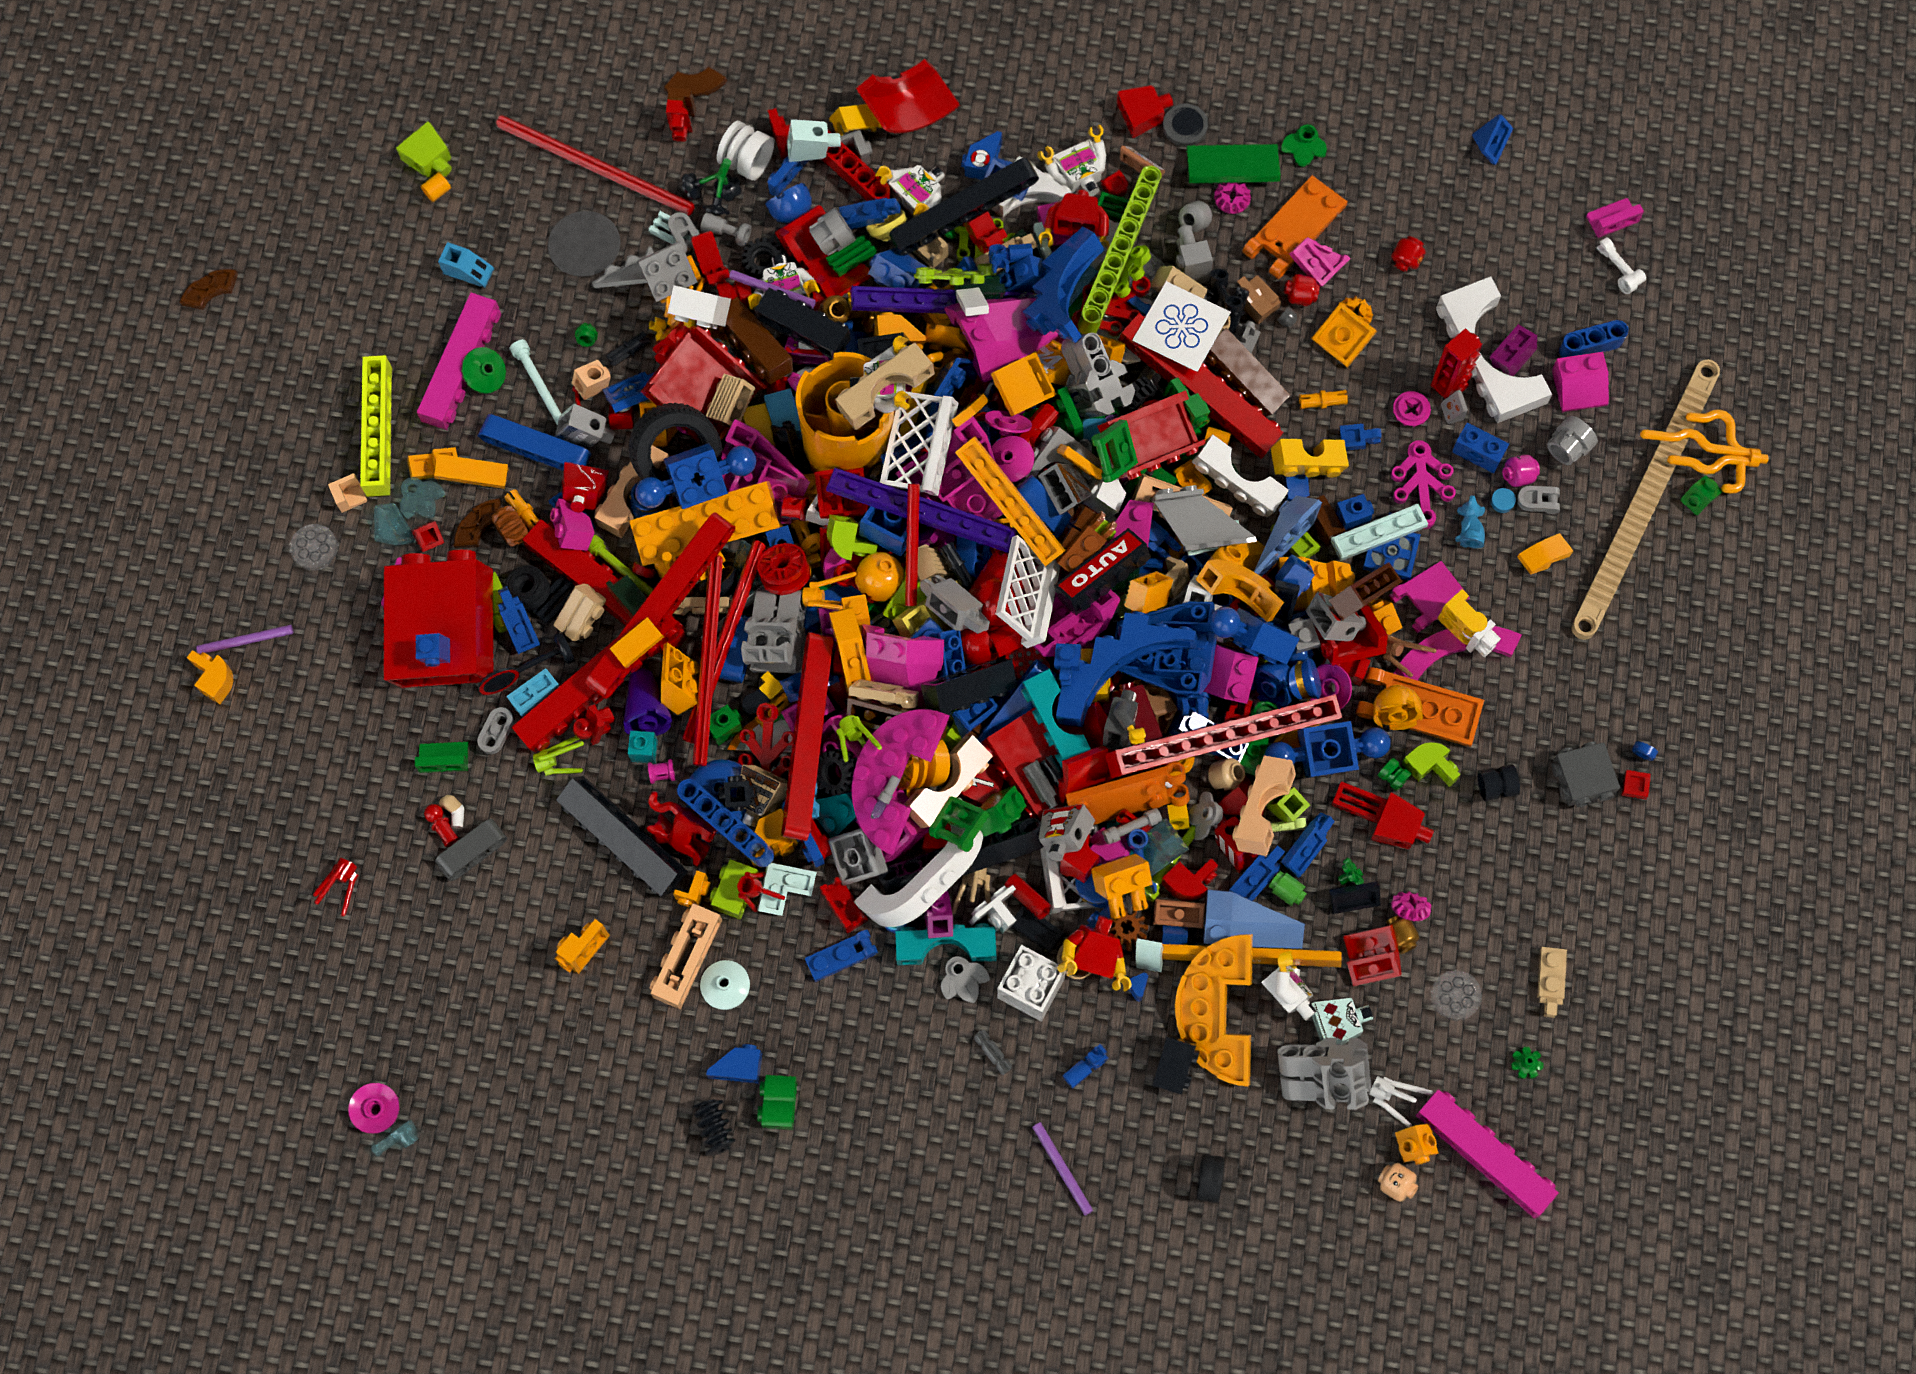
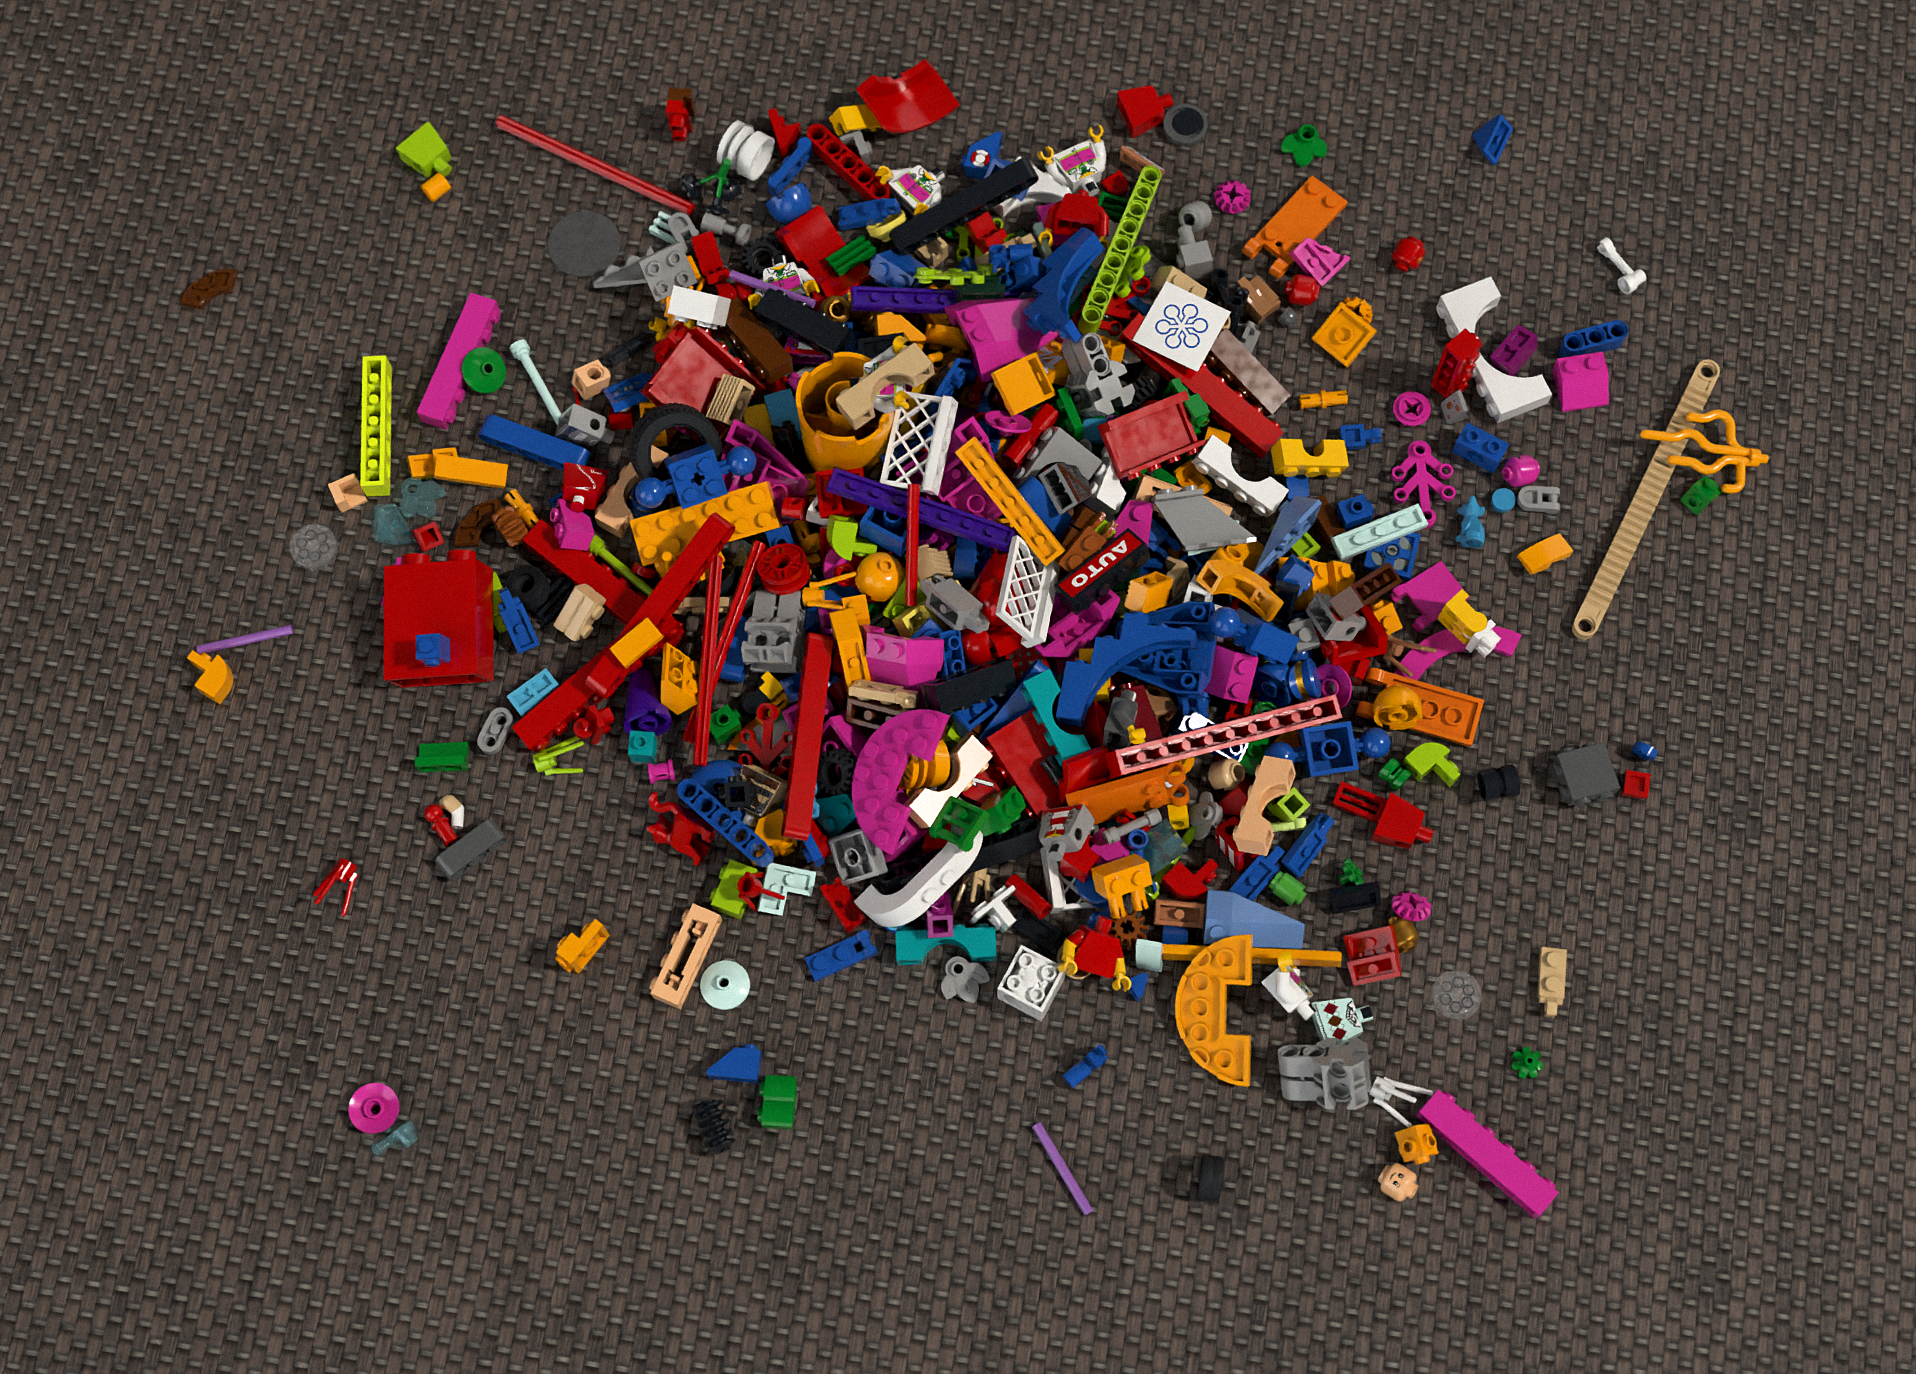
(465, 265): dark azure slope -> none
(505, 677): black piece -> none
(586, 335): green plate -> none
(621, 836): black brick -> none
(627, 595): clear green panel -> none
(699, 888): light orange bracket -> none
(700, 83): reddish brown tile -> none
(809, 140): light aqua torso -> none
(832, 232): light grey piece -> none
(852, 729): lime plant -> none
(885, 797): light grey piece -> none
(956, 565): black axle -> none
(970, 410): light orange tile -> none
(972, 301): white tile -> none
(993, 1052): dark grey axle -> none
(1022, 460): dark pink dish -> none
(1040, 784): dark grey cylinder -> none
(1067, 659): blue plate -> none
(1081, 462): light orange tile -> none
(1120, 448): green plate -> none
(1175, 1064): black brick -> none
(1233, 163): green tile -> none
(1572, 440): light grey piece -> none
(1614, 217): dark pink panel -> none

